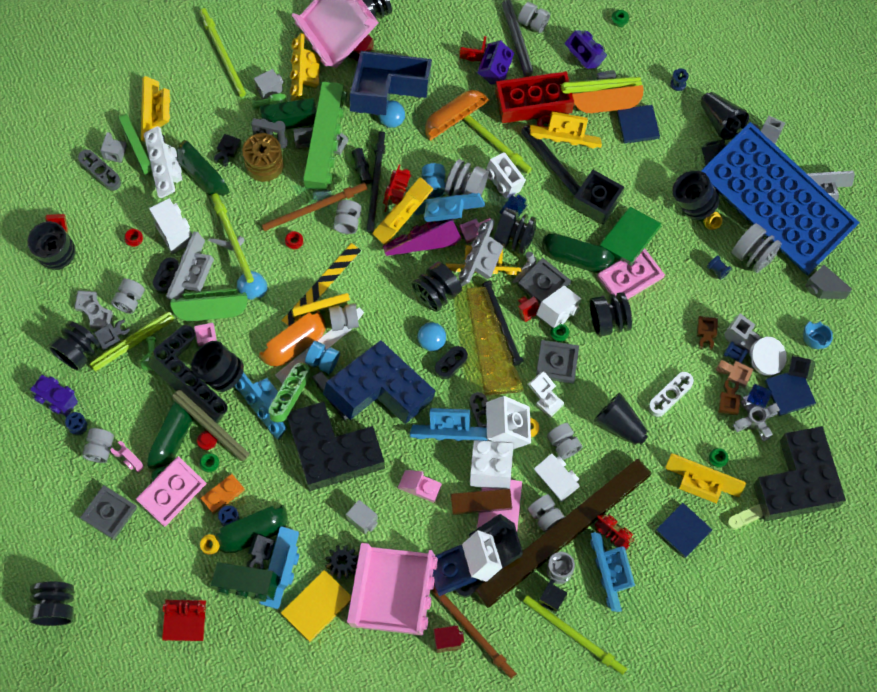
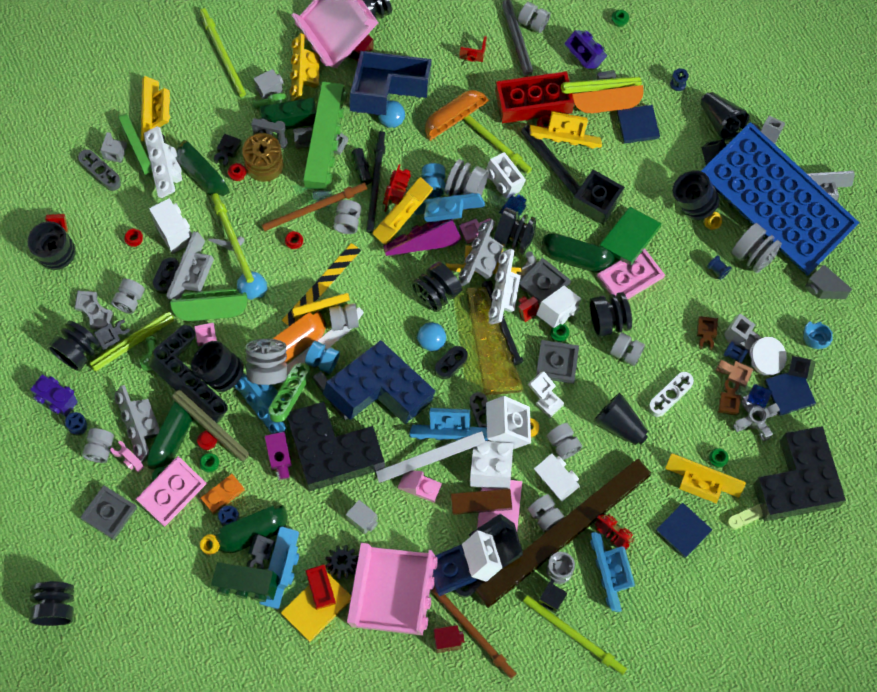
(138, 421): none -> light grey bracket
(184, 620): red hinge -> none
(237, 176): none -> red plate
(266, 361): none -> light grey wheel
(278, 447): none -> magenta torso
(320, 587): none -> red tile
(430, 457): none -> white sticker
(495, 62): dark purple brick -> none
(505, 289): none -> white bracket
(621, 346): none -> light grey wheel

